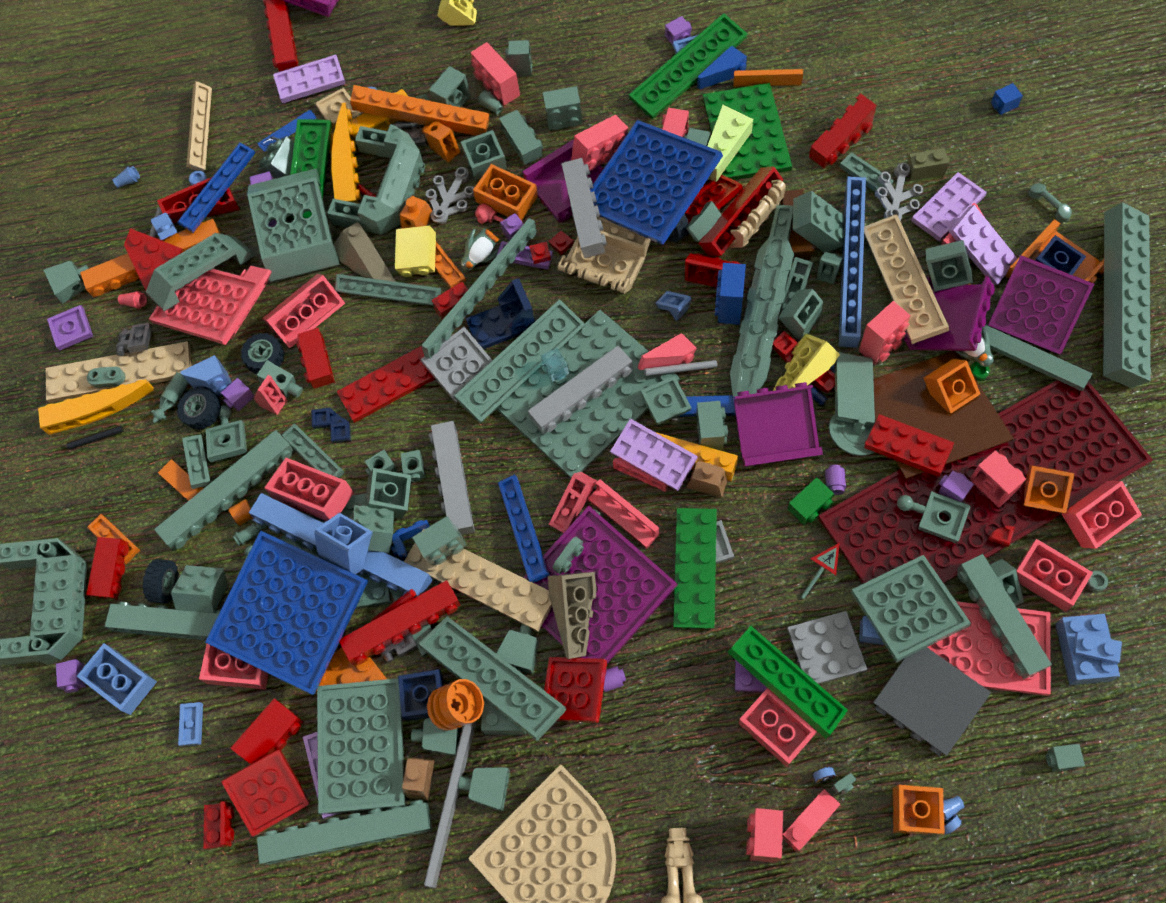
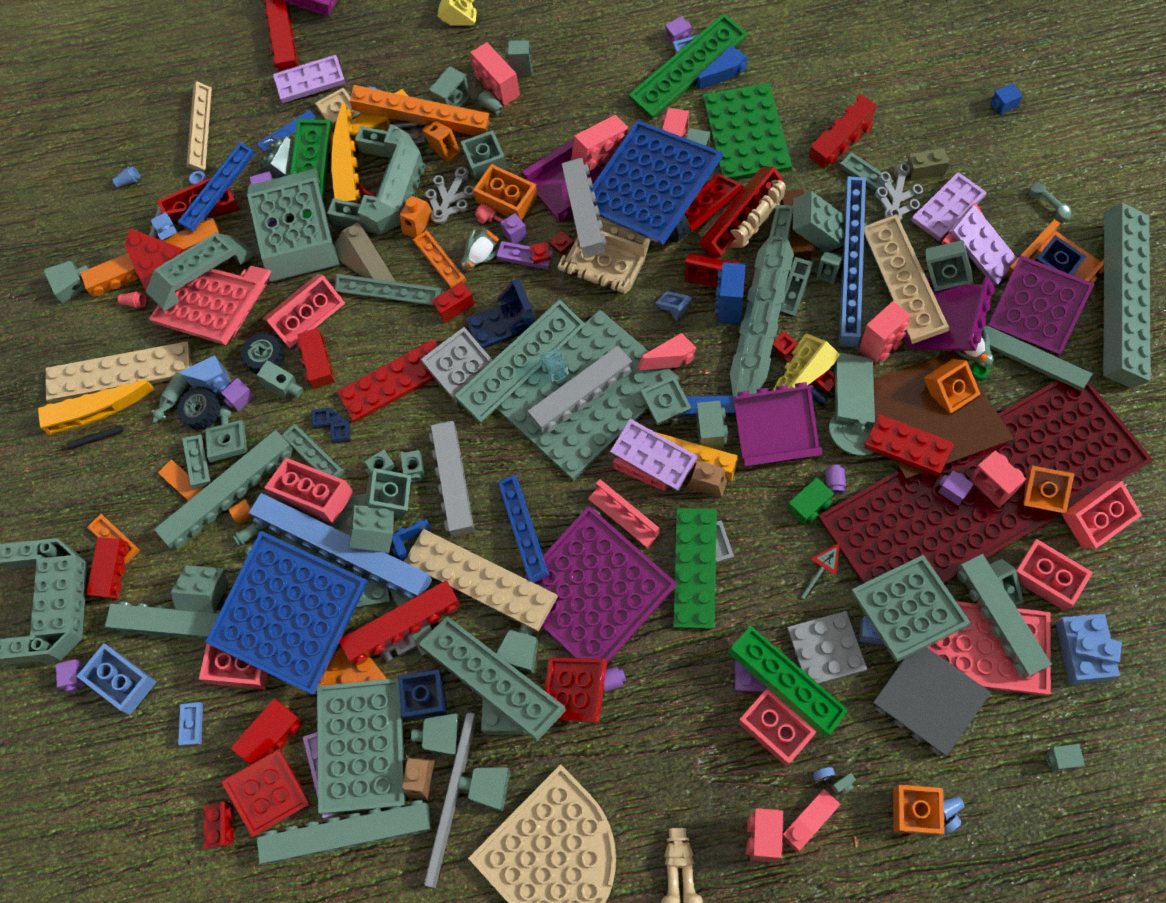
(70, 327): medium lavender plate -> none
(105, 378): sand green plate -> none
(135, 339): flat silver plate -> none
(160, 580): black wheel -> none
(270, 396): coral slope -> none
(343, 543): medium blue slope -> none
(403, 599): red bar -> none
(415, 251): light yellow brick -> none
(440, 541): sand green brick -> none
(455, 704): orange wheel -> none
(478, 289): sand green plate -> none
(521, 137): sand green brick -> none
(562, 108): sand green brick -> none
(572, 501): coral slope -> none
(572, 604): dark tan wedge -> none
(573, 549): sand green plate -> none
(680, 368): light grey bar -> none
(703, 222): sand green slope -> none
(728, 137): yellowish green wedge -> none
(774, 77): orange tile -> none
(802, 312): sand green slope -> none
(930, 519): sand green plate -> none
(1002, 535): red tile -> none
(1097, 582): sand green tile -> none

